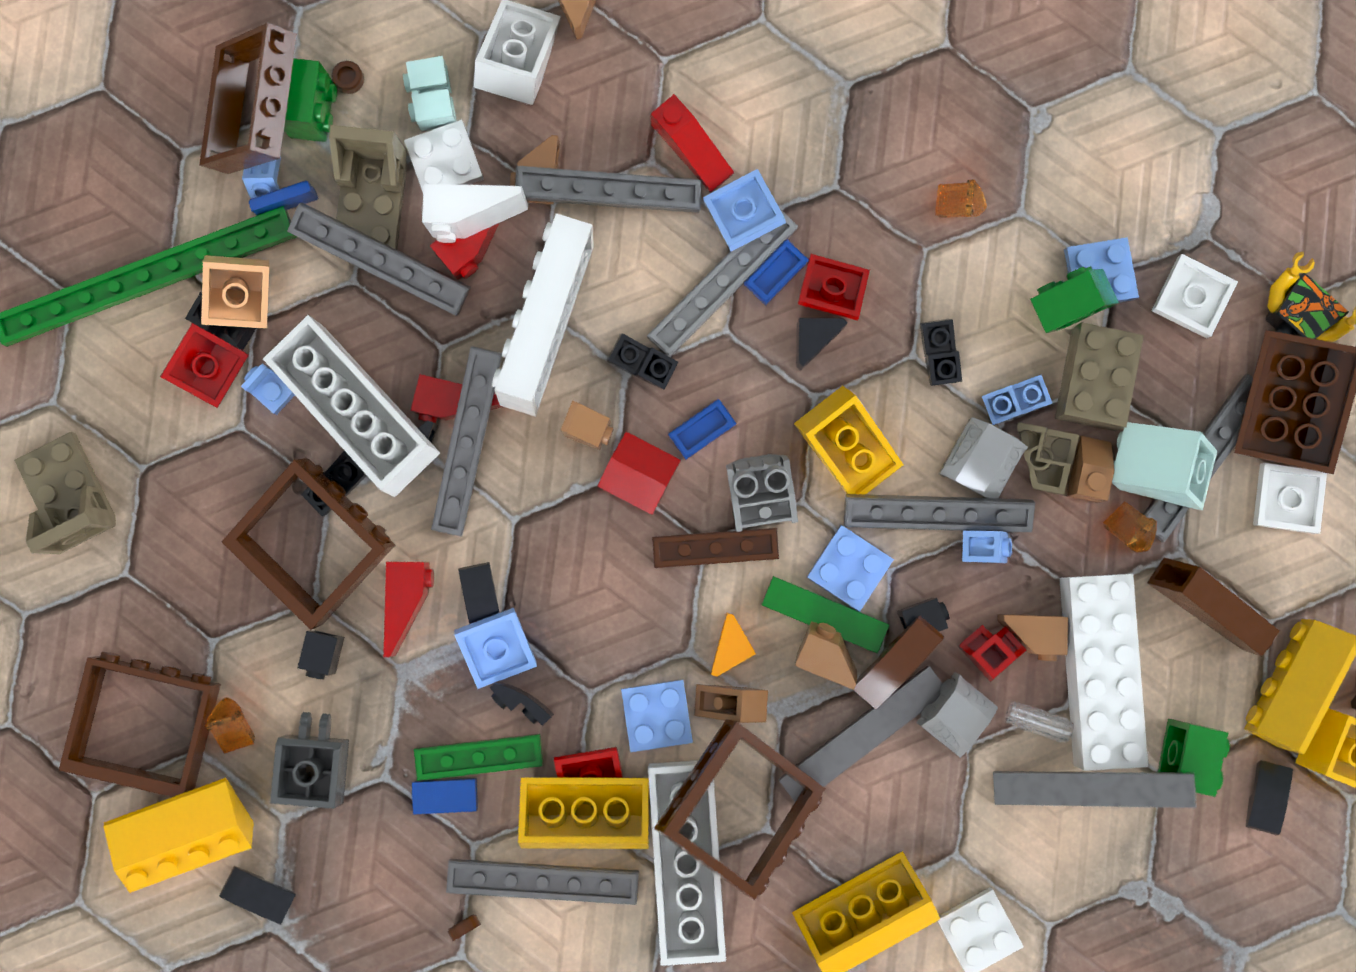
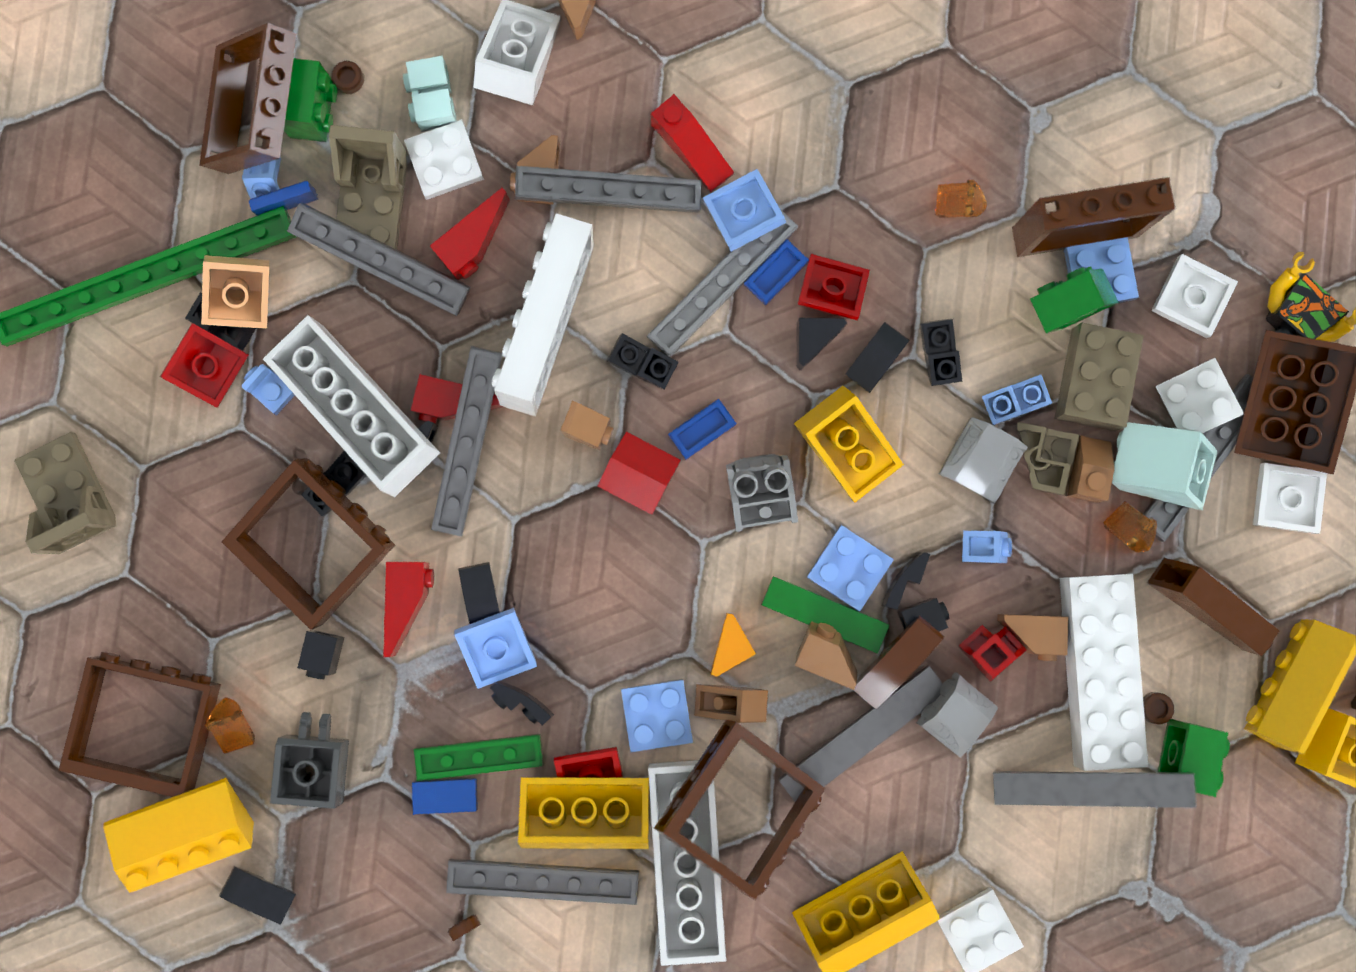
(464, 210): white slope -> none
(715, 548): reddish brown tile -> none
(877, 357): none -> black slope
(912, 573): none -> black slope
(939, 513): flat silver tile -> none
(1039, 722): clear piece -> none
(1093, 216): none -> reddish brown window
(1157, 708): none -> reddish brown tile
(1200, 398): none -> white plate
(1269, 798): black slope -> none

